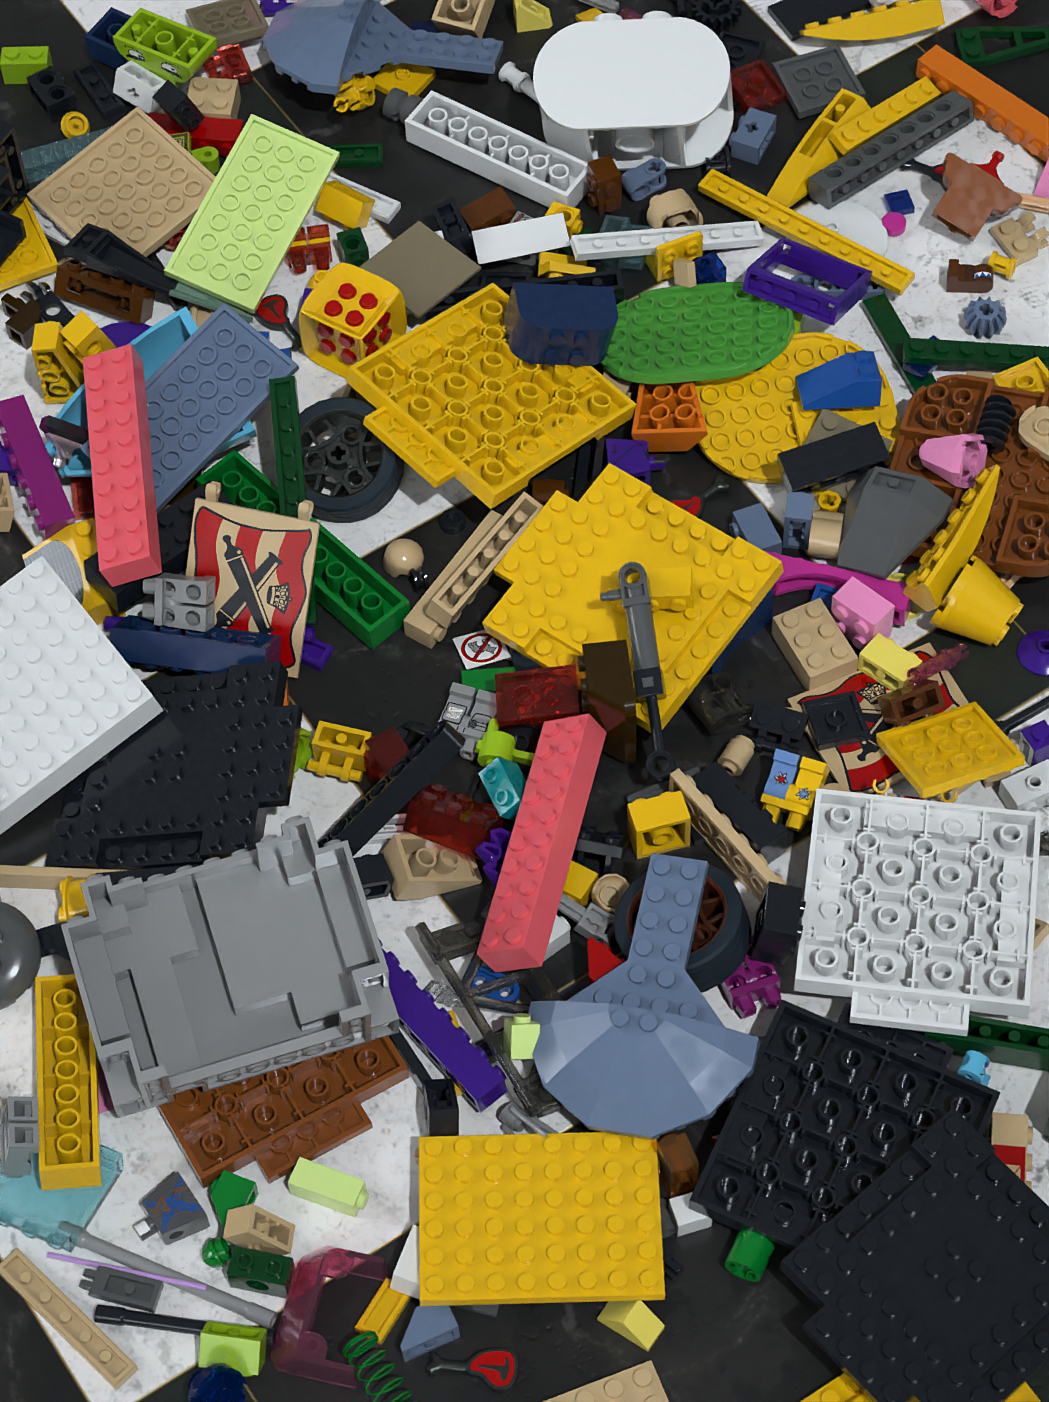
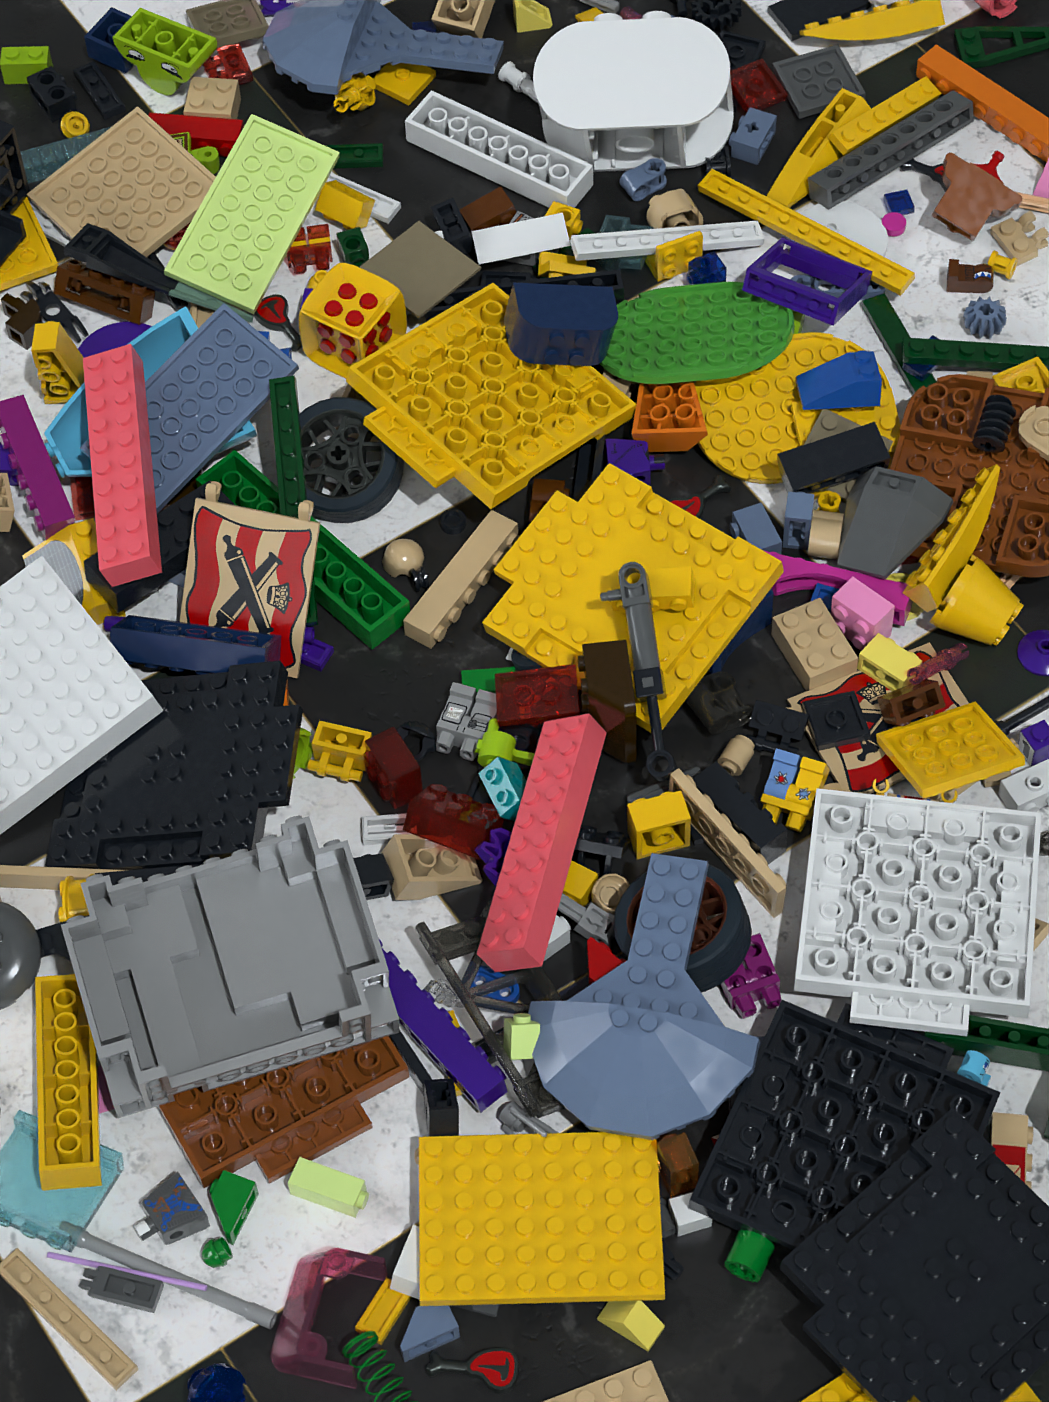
(19, 1136): light grey hips -> none
(64, 437): piece -> none
(85, 337): yellow brick -> none
(121, 1316): black piece -> none
(137, 86): white brick -> none
(178, 107): black brick -> none
(181, 601): light grey hips -> none
(233, 1344): lime brick -> none
(258, 1230): tan brick -> none
(260, 1272): dark green brick -> none
(397, 787): black beam -> none
(399, 106): dark grey wheel -> none
(480, 563): tan brick -> none
(480, 649): sticker -> none
(604, 185): reddish brown brick -> none
(684, 272): tan tile -> none
(777, 924): black brick -> none
(955, 458): bright pink cone -> none

